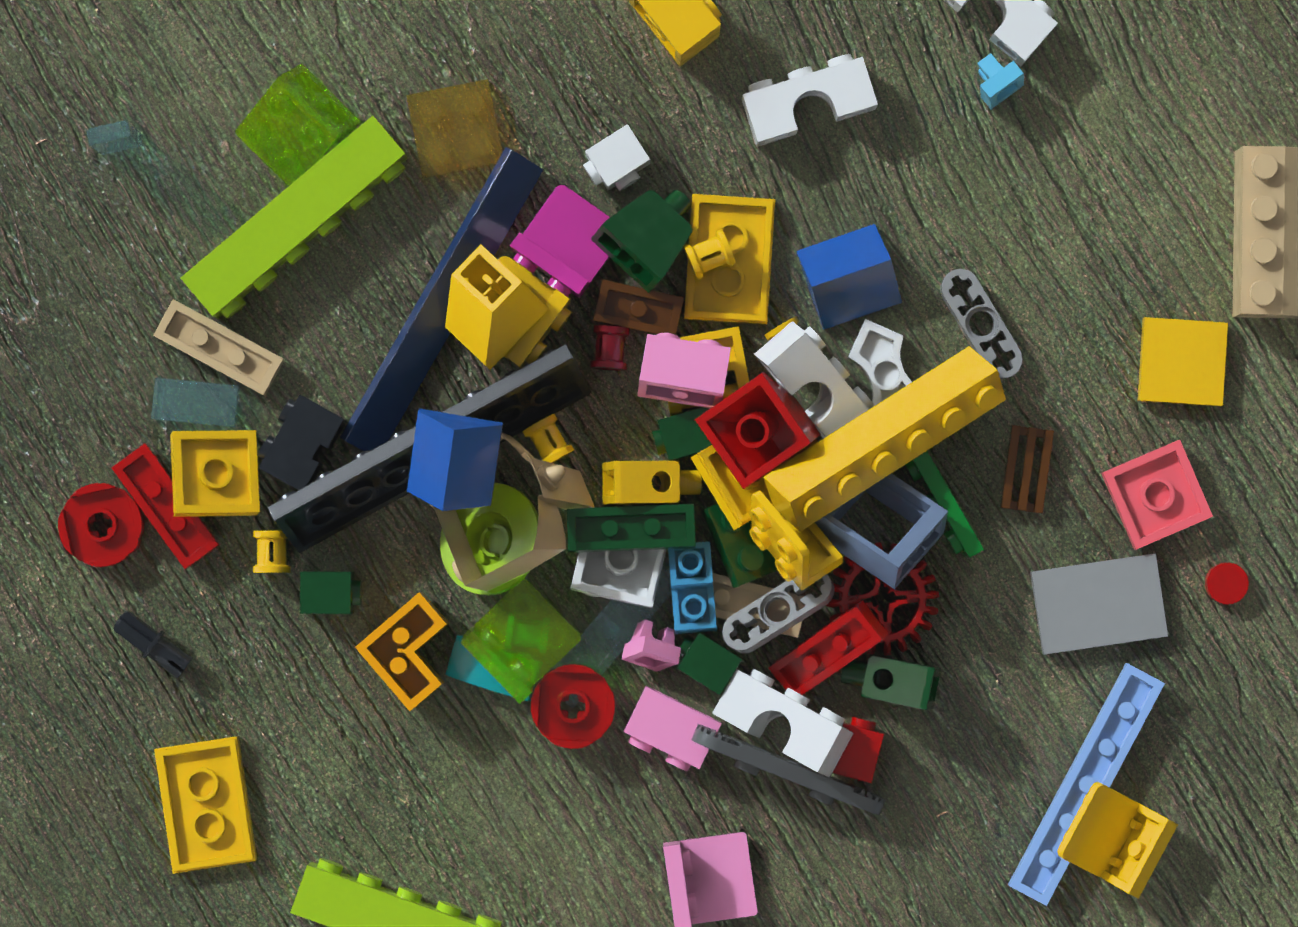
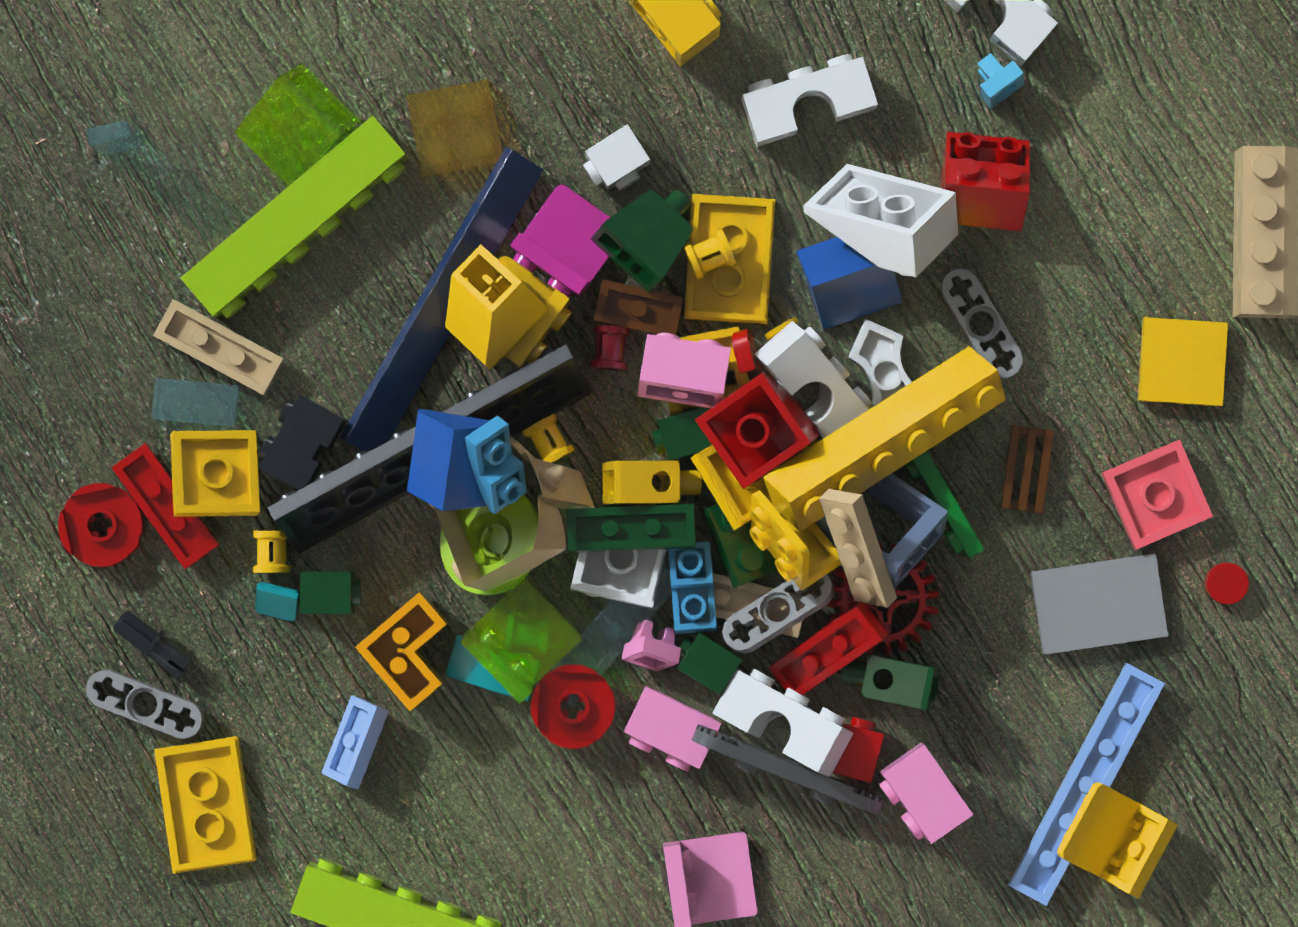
(120, 683): none -> light grey beam
(277, 601): none -> teal slope
(355, 742): none -> light blue plate
(494, 466): none -> dark azure slope
(744, 351): none -> red tile
(858, 547): none -> tan plate
(887, 217): none -> white slope
(925, 793): none -> bright pink brick
(988, 179): none -> red slope

